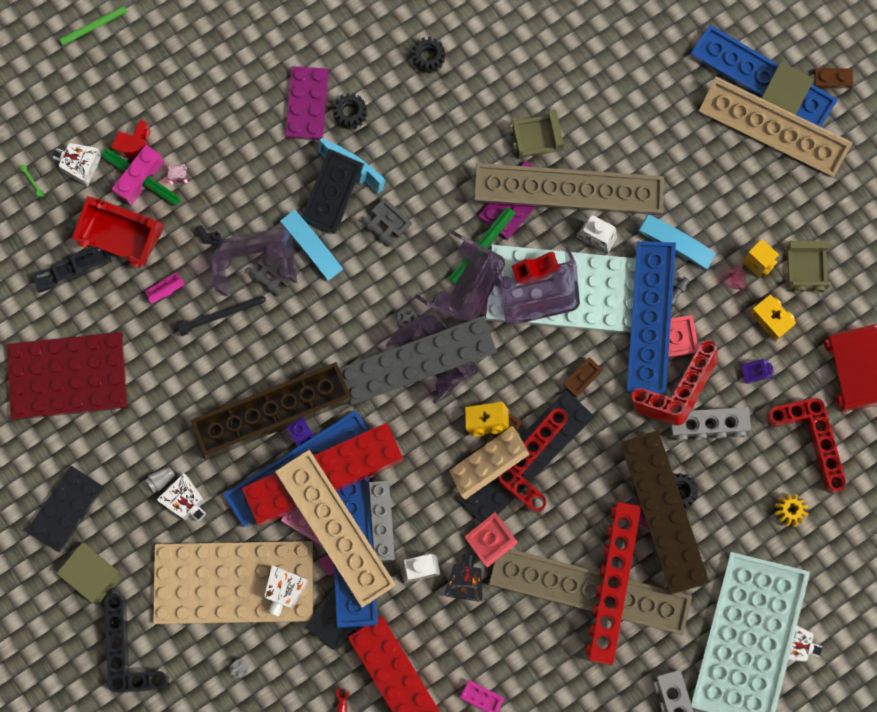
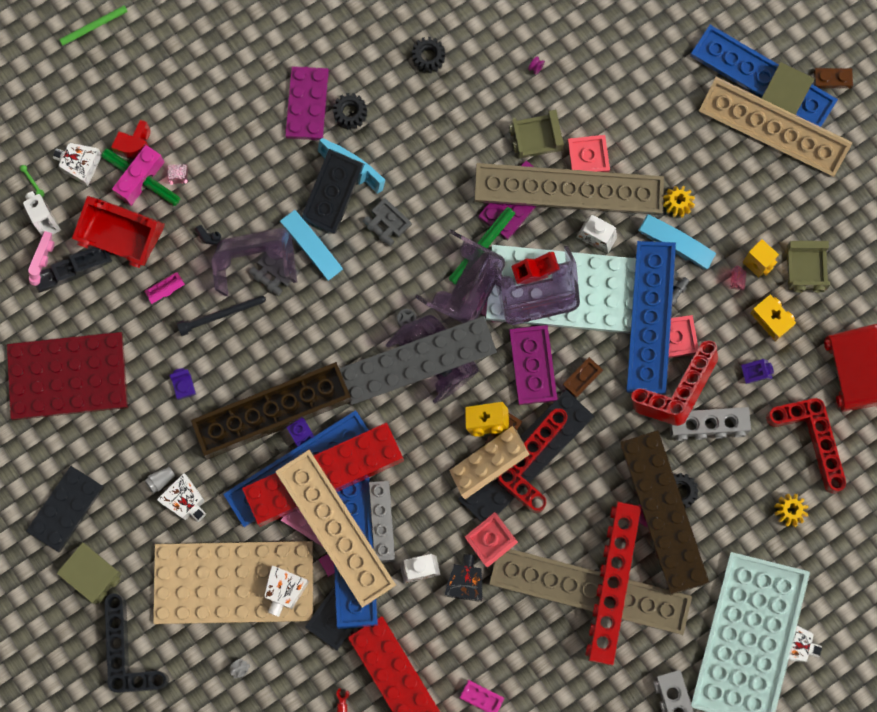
(38, 211): none -> white torso
(40, 258): none -> bright pink plate
(182, 383): none -> dark purple bracket
(533, 365): none -> magenta plate
(536, 65): none -> magenta bush
(589, 153): none -> coral plate
(685, 204): none -> yellow gear

